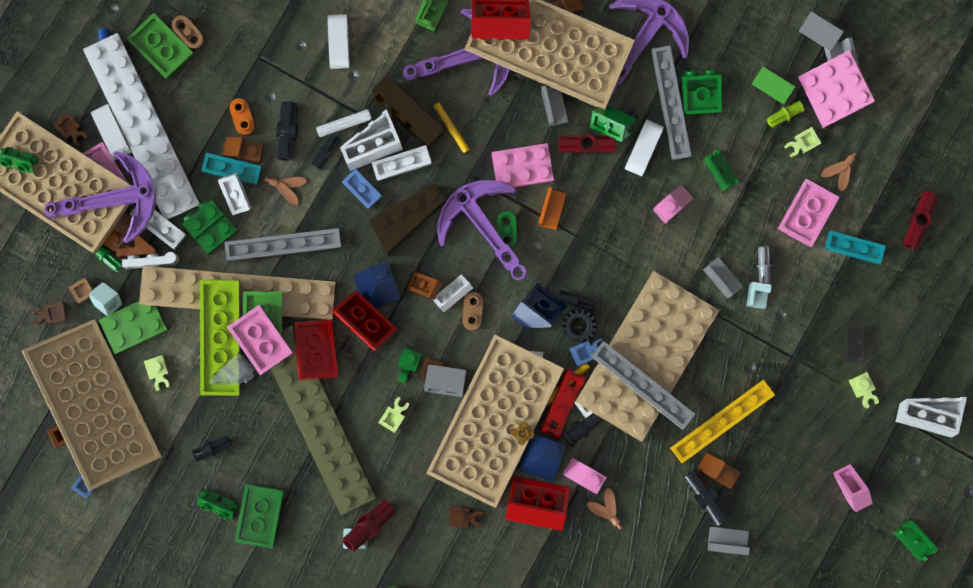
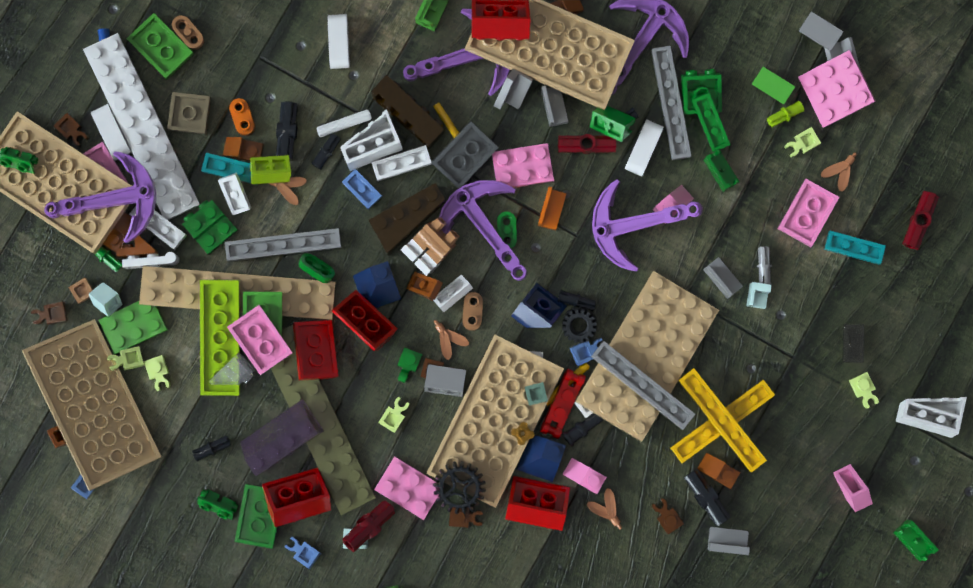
(129, 358): none -> yellowish green plate
(189, 113): none -> dark tan plate
(270, 169): none -> lime hinge
(280, 438): none -> clear purple slope
(296, 497): none -> red slope
(304, 554): none -> medium blue plate
(316, 268): none -> green plate
(408, 488): none -> bright pink plate
(435, 240): none -> medium nougat hips
(444, 495): none -> black gear
(446, 336): none -> nougat piece
(464, 154): none -> dark grey plate
(513, 90): none -> light grey panel
(536, 393): none -> sand green plate
(614, 228): none -> medium lavender piece
(669, 518): none -> reddish brown plate
(710, 121): none -> green plate
(722, 420): none -> yellow plate

